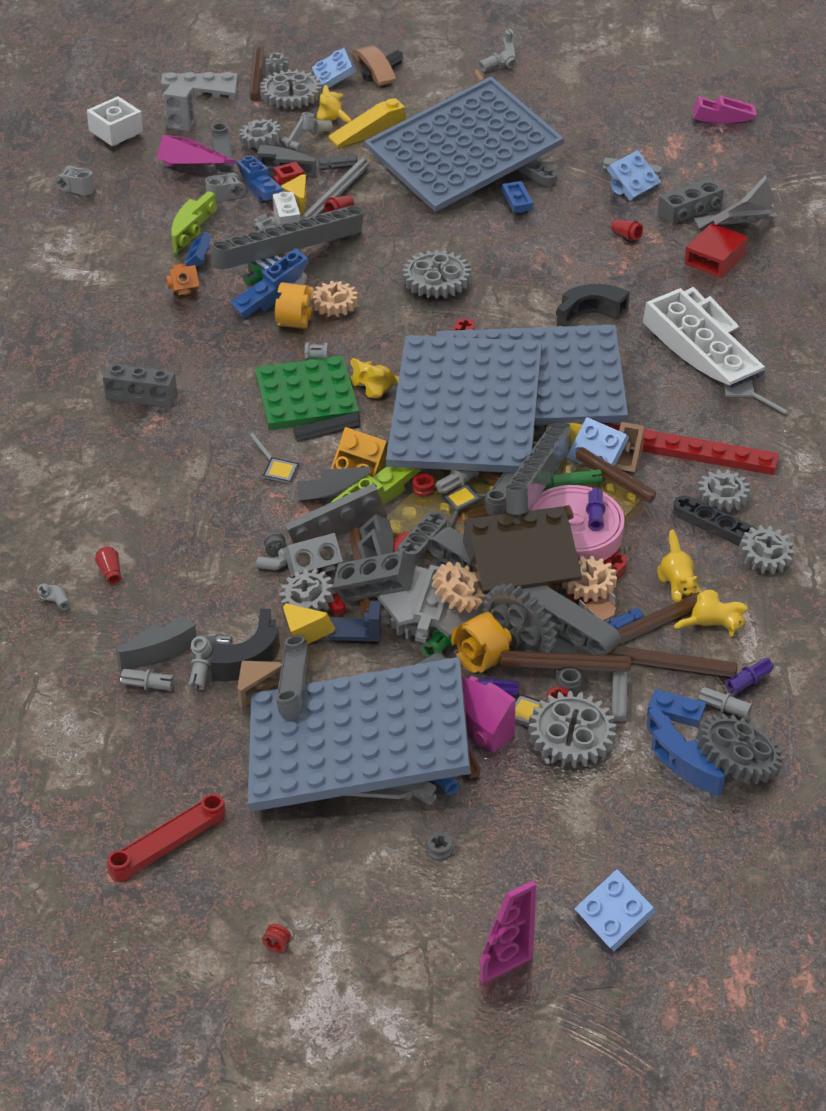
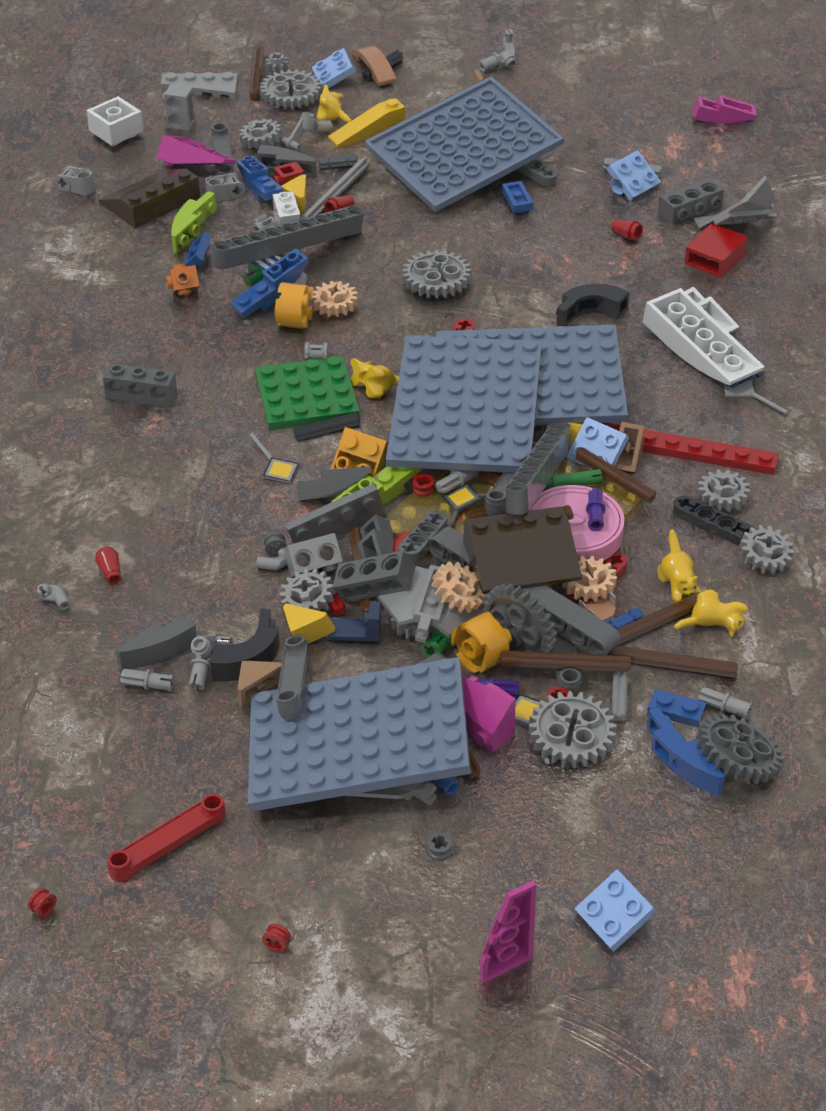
(42, 902): none -> red bush
(153, 196): none -> dark brown slope
(749, 676): dark purple axle -> none

